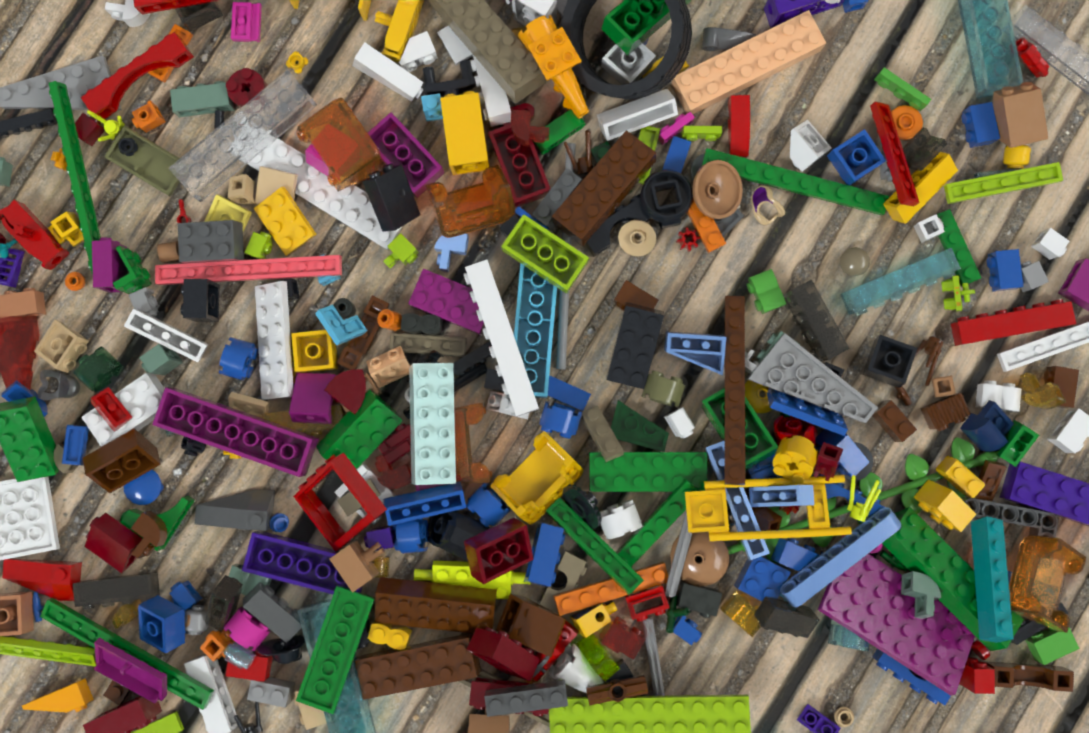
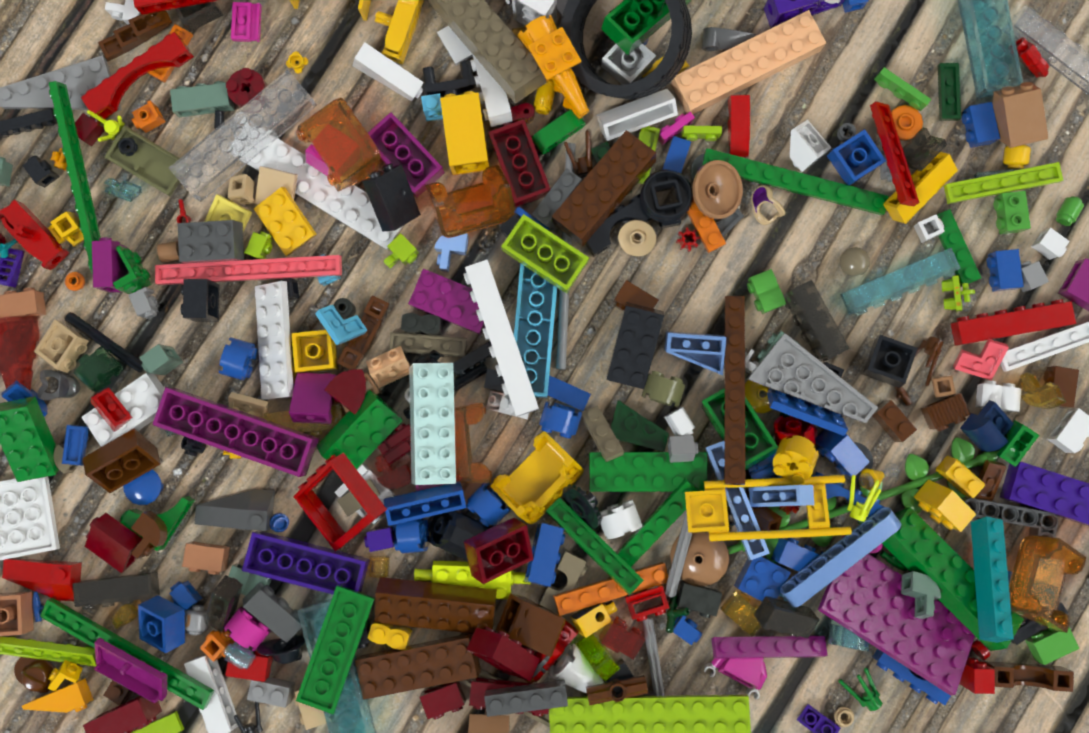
(33, 674): none -> reddish brown piece
(40, 171): none -> black brick
(66, 671): none -> yellow bracket
(104, 341): none -> black axle
(123, 190): none -> clear light blue plate
(134, 34): none -> reddish brown slope
(166, 335): white brick -> none
(206, 556): none -> nougat brick
(356, 564): medium nougat brick -> none
(389, 320): orange brick -> none
(418, 52): white slope -> none
(442, 700): none -> dark red brick
(523, 131): clear red brick -> none
(544, 98): none -> yellow head
(682, 448): none -> light grey brick
(747, 671): none -> dark pink torso
(769, 647): none -> magenta plate
(828, 461): dark red brick -> none
(852, 131): none -> dark grey bush
(869, 476): none -> clear piece
(870, 697): none -> green plant
(949, 92): none -> dark green plate
(986, 363): none -> coral plate
(1012, 212): none -> bright green brick
(1069, 210): none -> bright green brick

